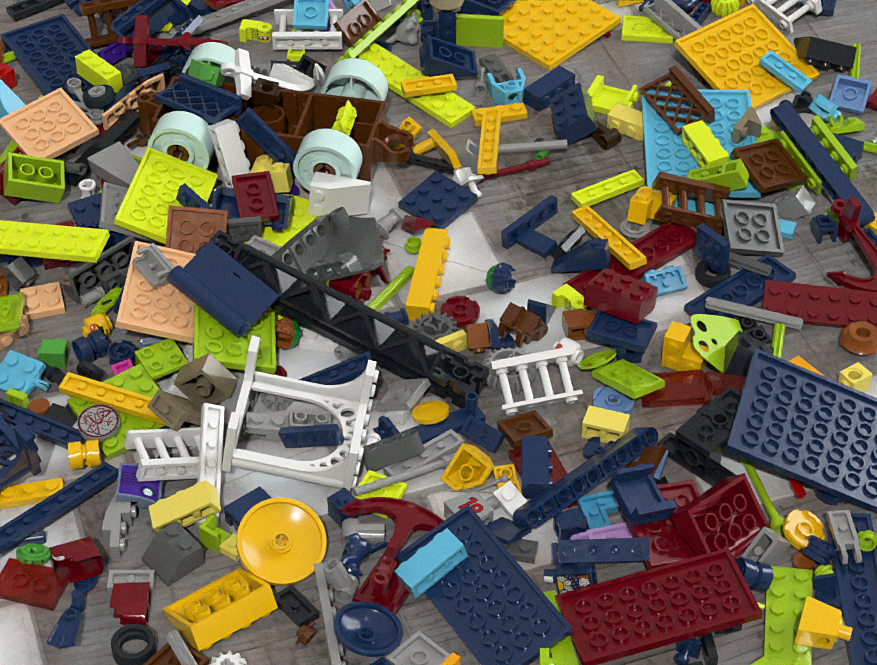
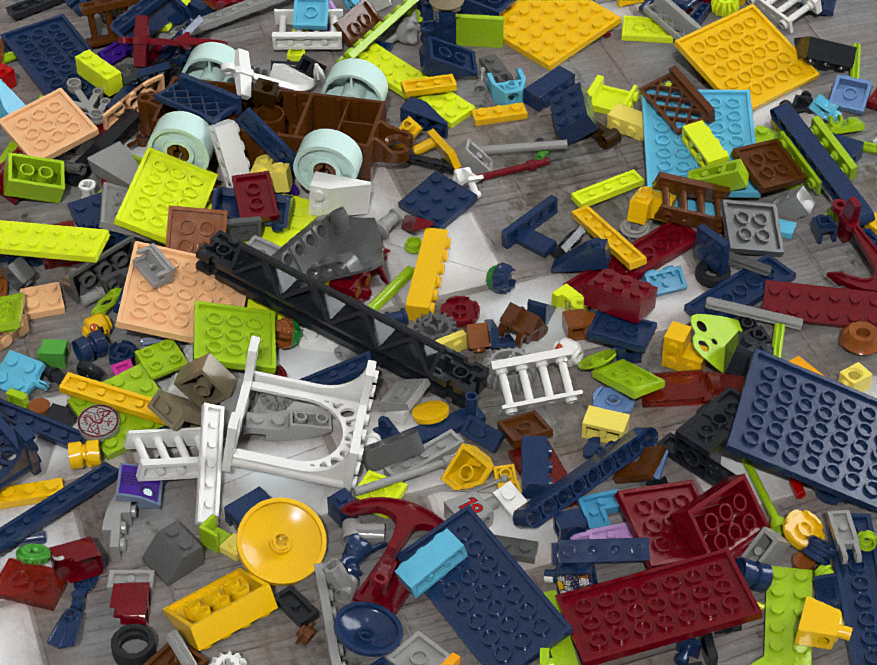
(98, 96): black wheel -> none
(185, 506): light yellow brick -> none
(189, 198): dark blue plate -> none
(206, 72): bright green slope -> none
(228, 298): dark blue door -> none
(255, 31): neon yellow leg -> none
(311, 436): dark blue plate -> none
(345, 119): neon yellow hinge -> none
(424, 115): none -> dark blue slope
(489, 141): yellow plate -> none
(507, 531): dark blue piece -> none
(640, 495): dark blue panel -> none
(747, 125): dark tan slope -> none
(785, 71): medium azure plate -> none

